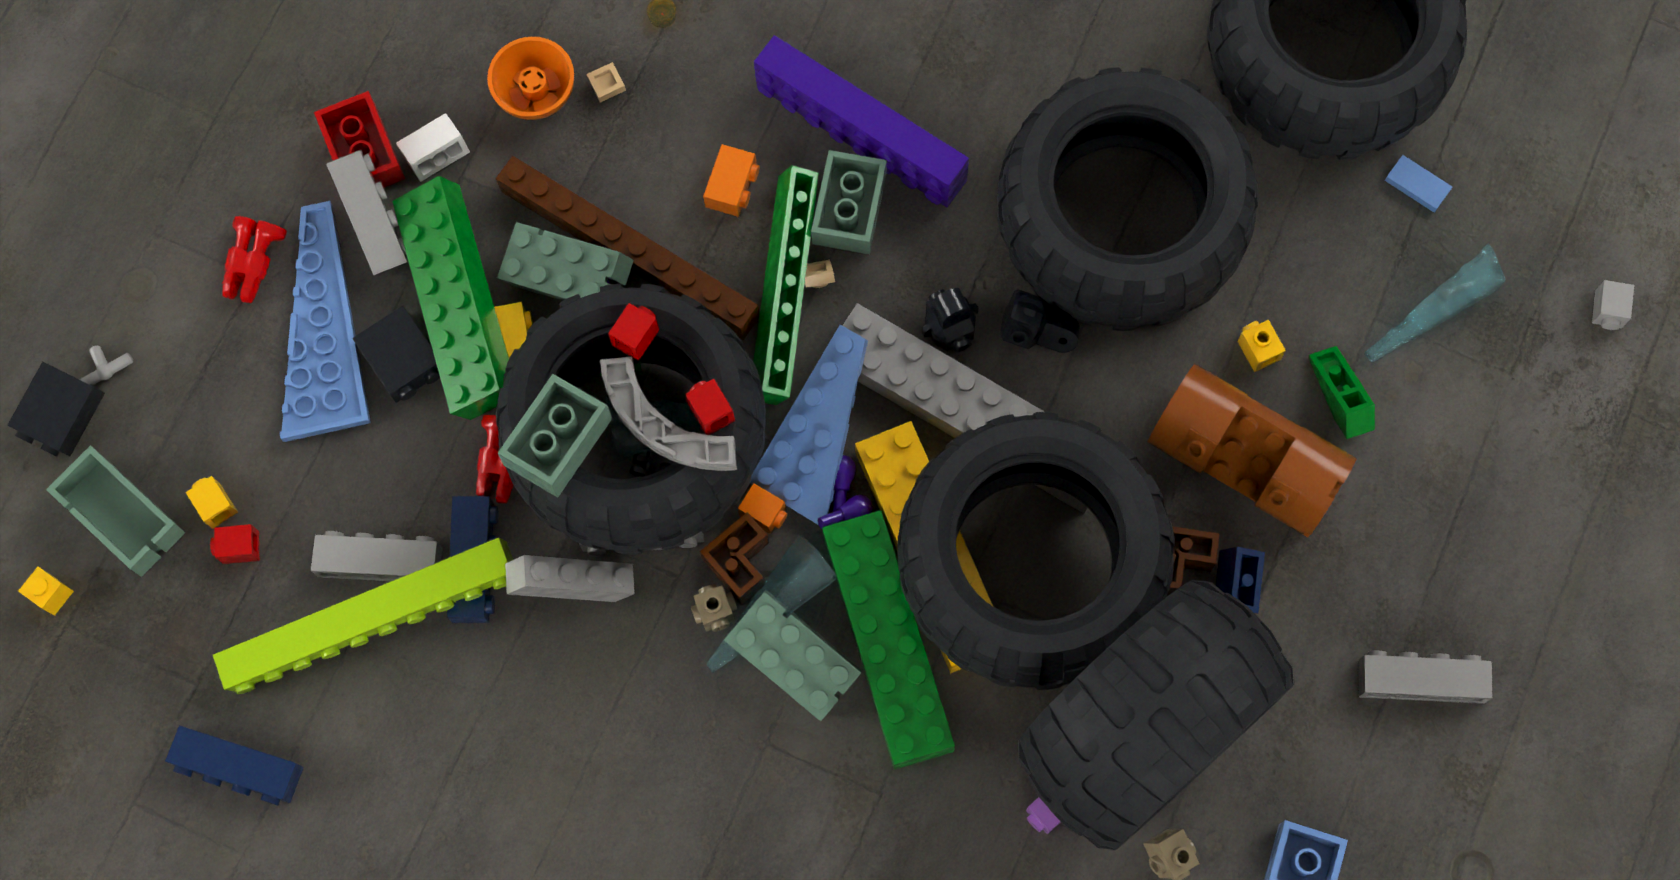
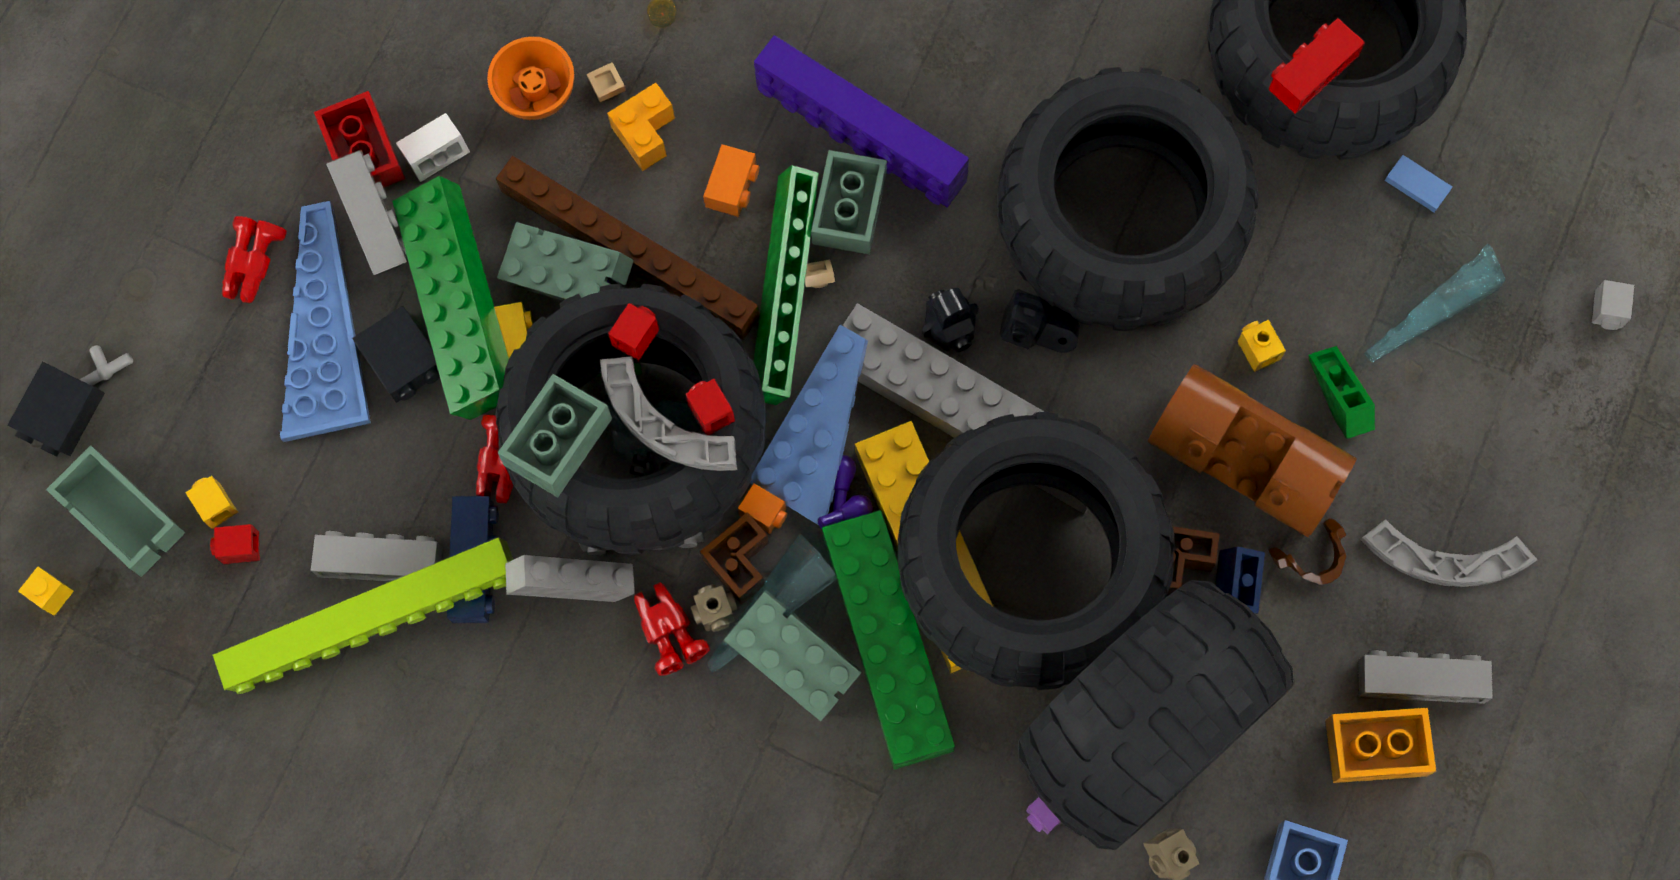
(233, 764): dark blue brick -> none
(637, 123): none -> light orange brick
(664, 620): none -> red piece
(1315, 65): none -> red brick
(1327, 576): none -> reddish brown helmet
(1380, 745): none -> light orange brick
(1443, 567): none -> light grey tile

